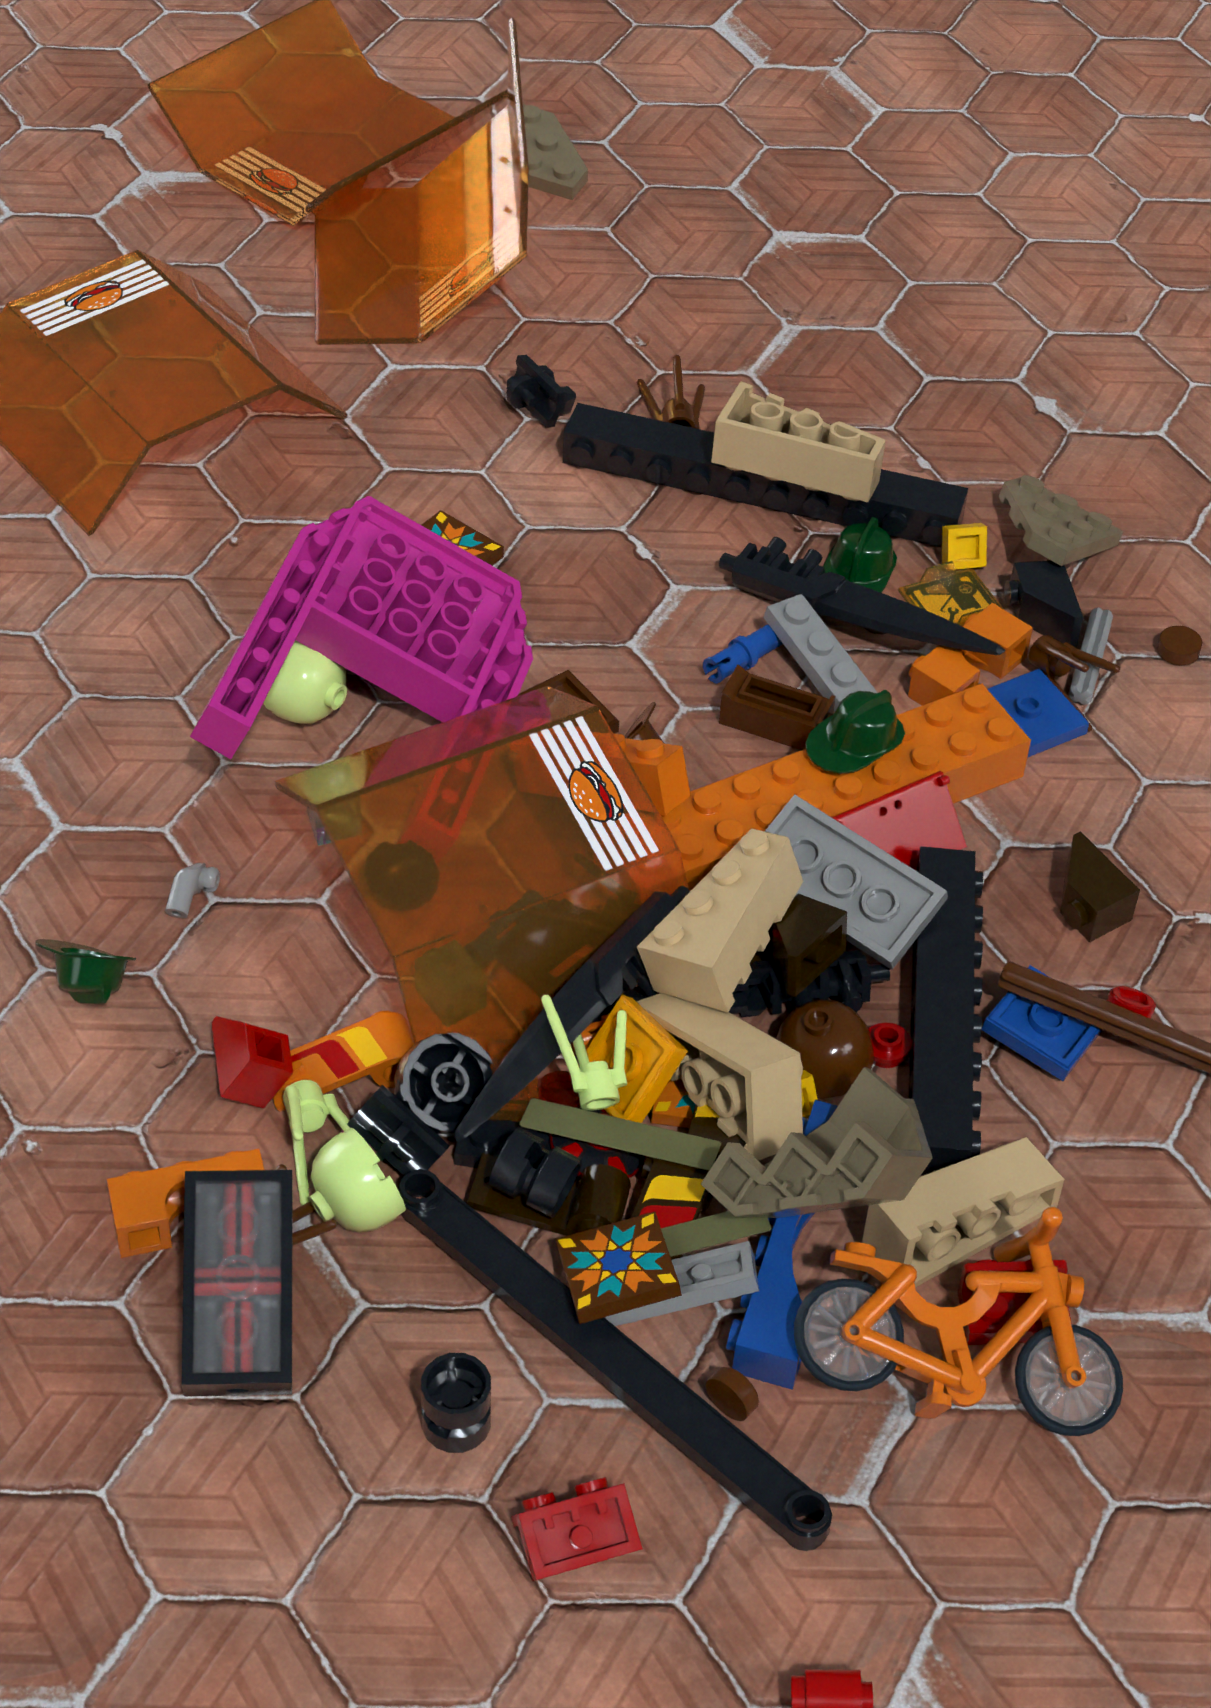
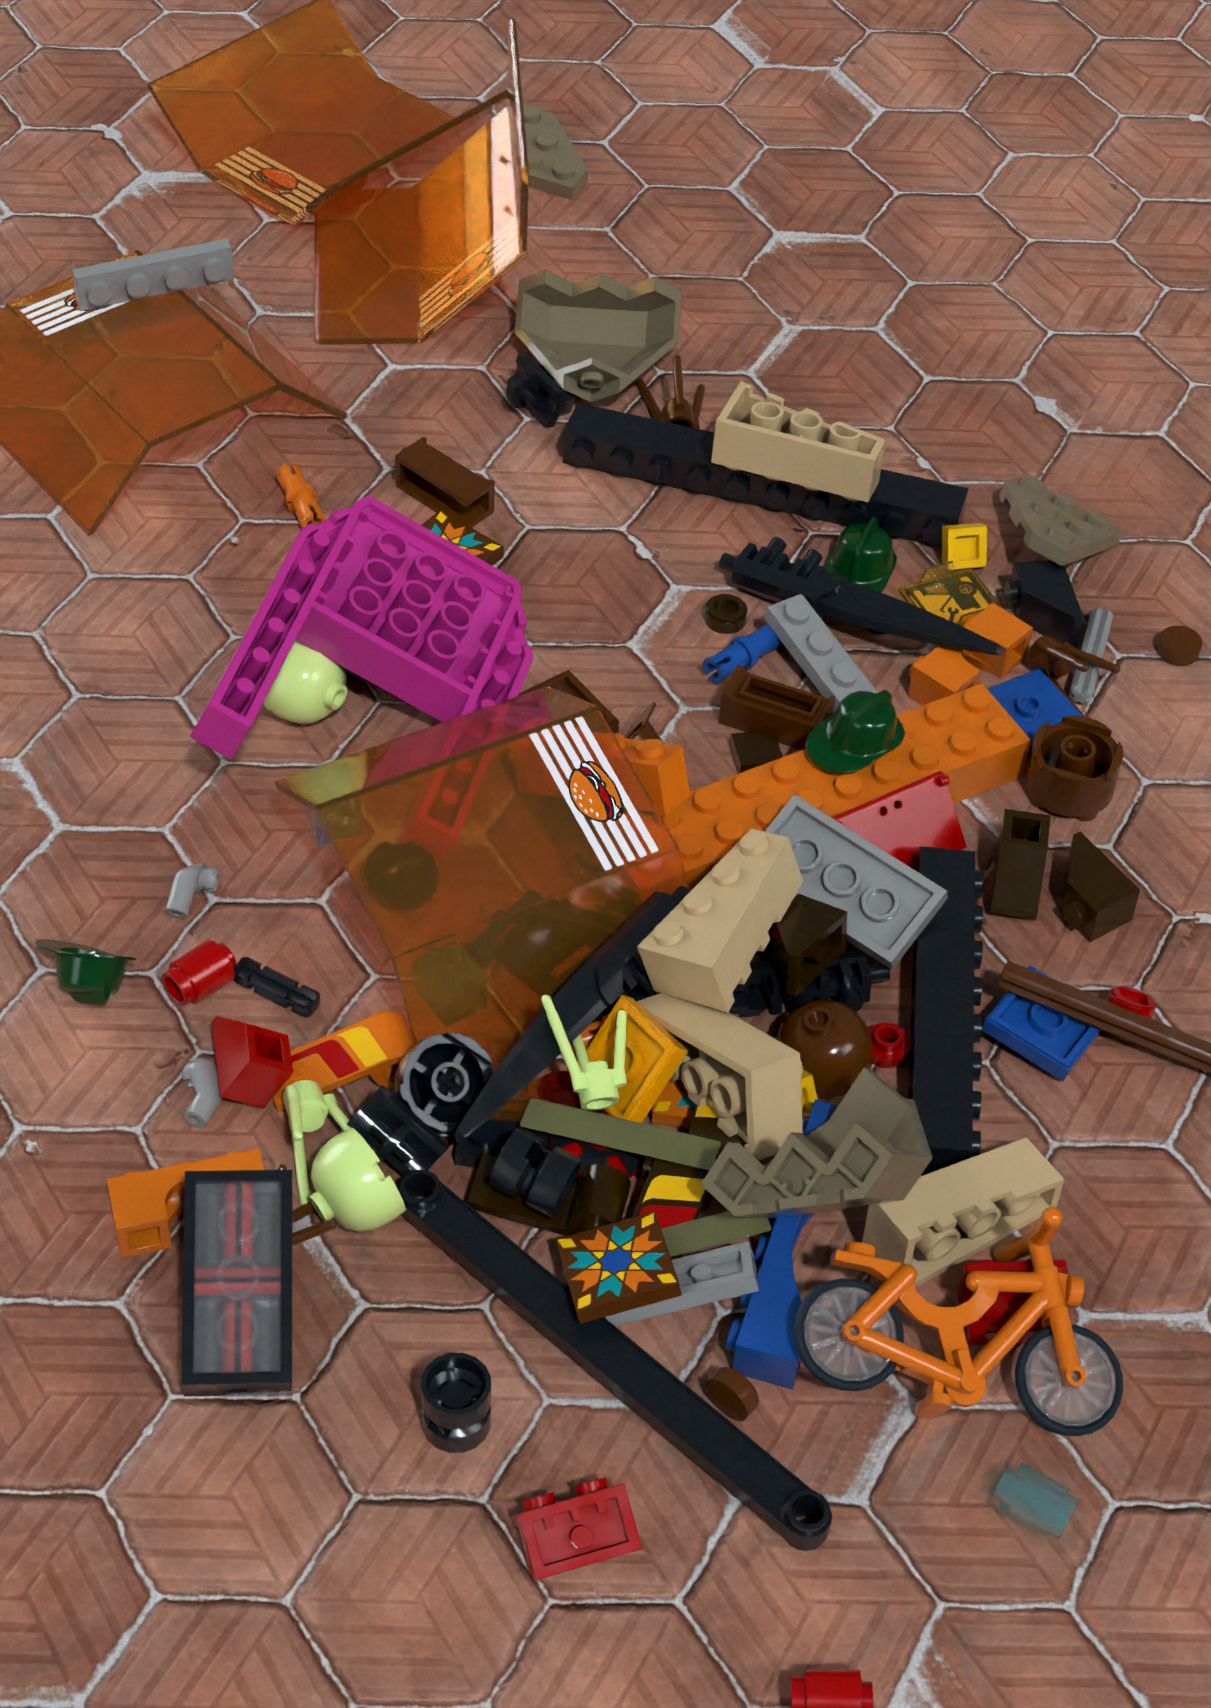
(153, 274): none -> light grey plate
(199, 972): none -> red brick
(205, 1081): none -> light grey arm
(277, 987): none -> black axle
(300, 496): none -> orange pin
(443, 483): none -> reddish brown window
(596, 330): none -> dark tan panel
(725, 613): none -> dark brown tile
(754, 748): none -> dark brown tile
(1020, 864): none -> dark brown slope
(1035, 1500): none -> clear light blue brick
(1073, 767): none -> reddish brown brick

